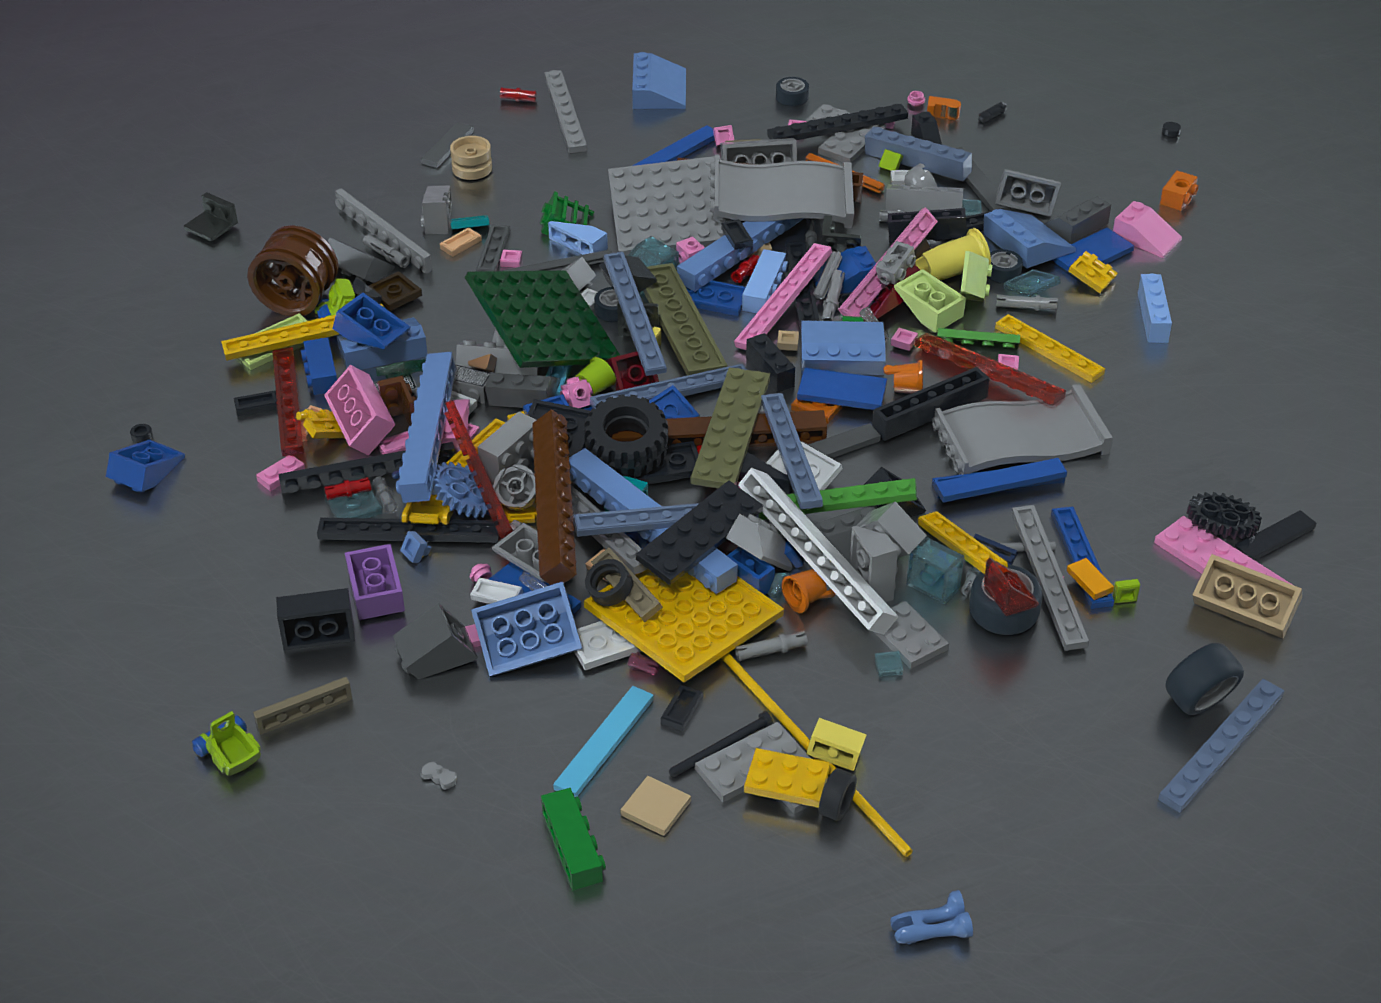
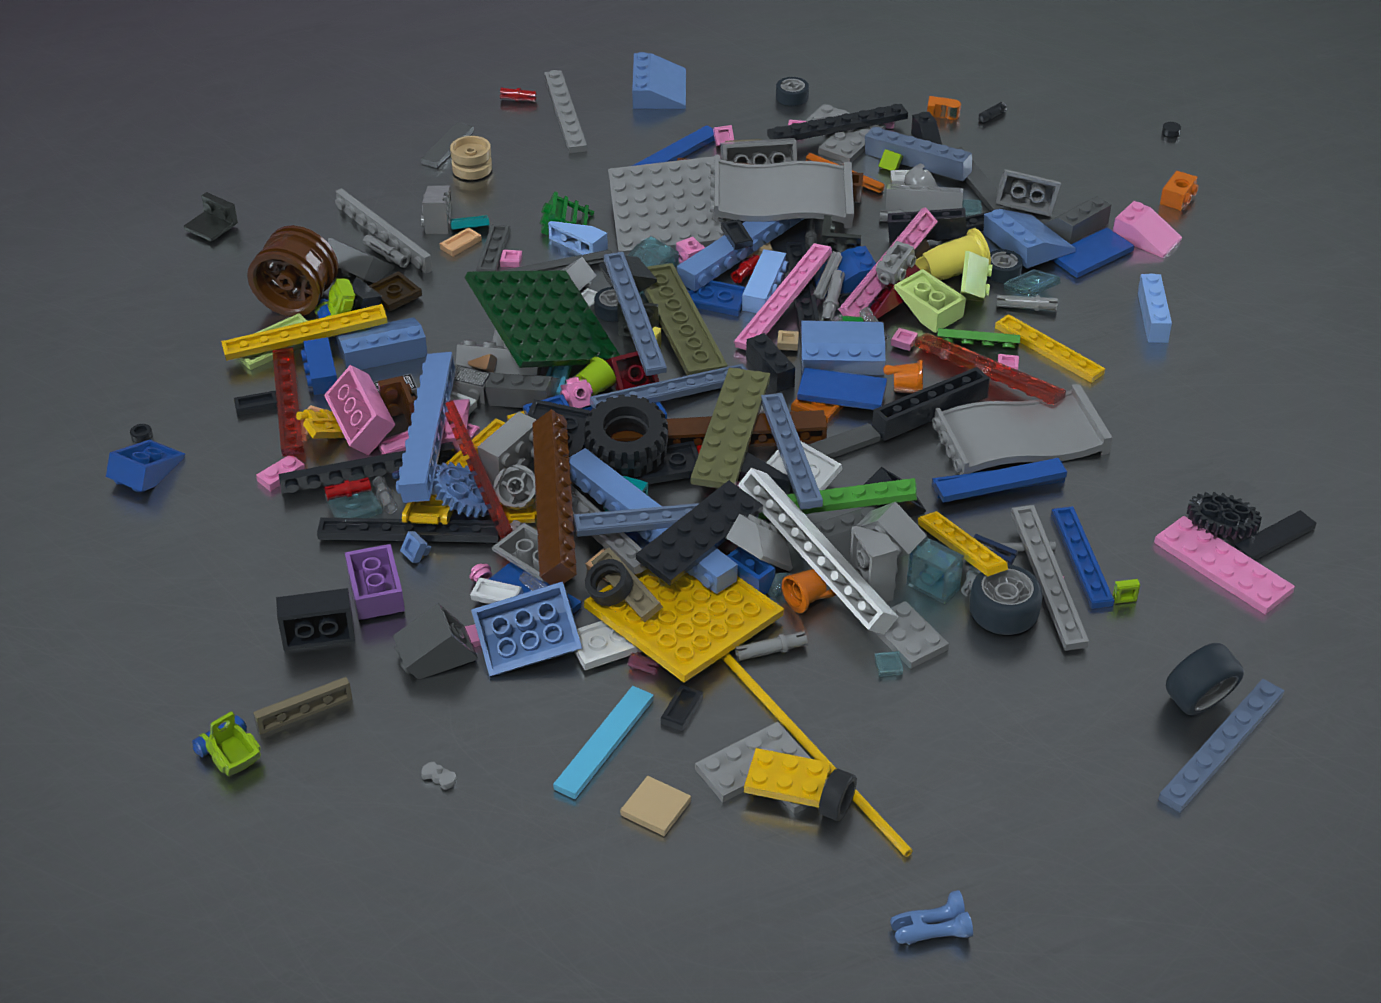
(368, 323): blue slope -> none
(400, 368): clear green plate -> none
(572, 838): green brick -> none
(674, 404): blue tile -> none
(764, 721): black bar -> none
(793, 555): blue tile -> none
(836, 744): light yellow brick -> none
(916, 98): bright pink plate -> none
(1007, 588): clear red slope -> none
(1090, 578): light orange tile -> none
(1092, 271): yellow plate -> none
(1247, 596): tan brick -> none

